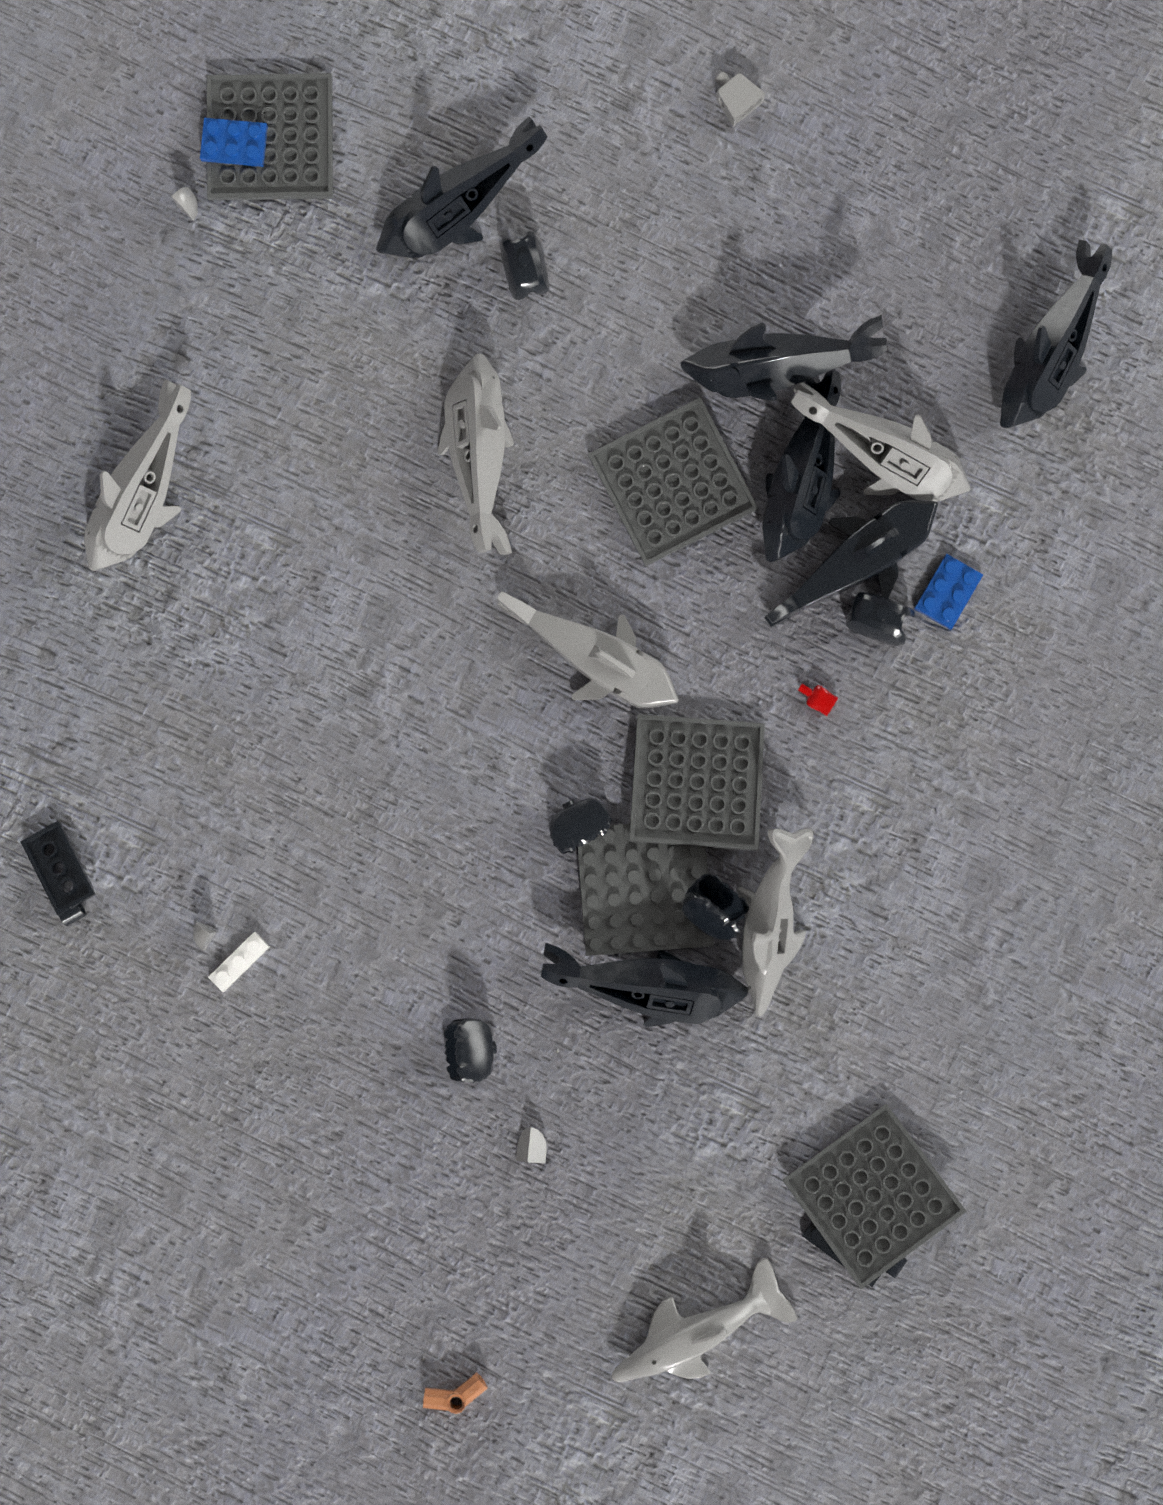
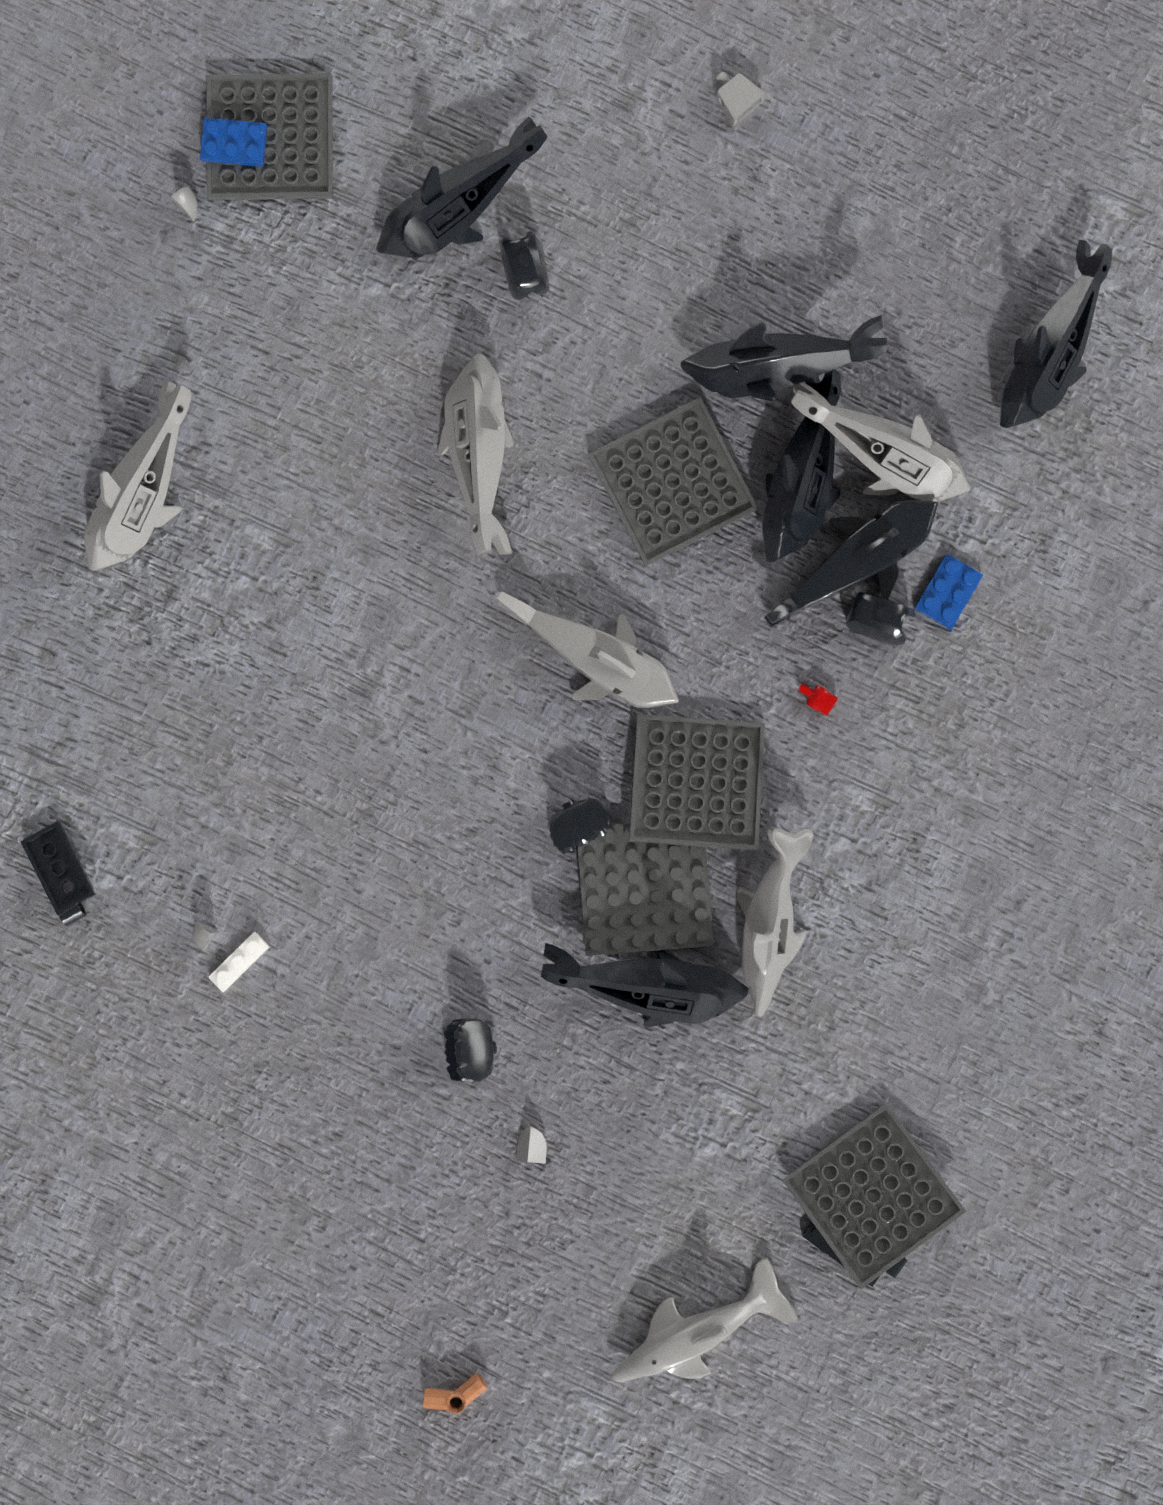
(714, 907): black animal -> none

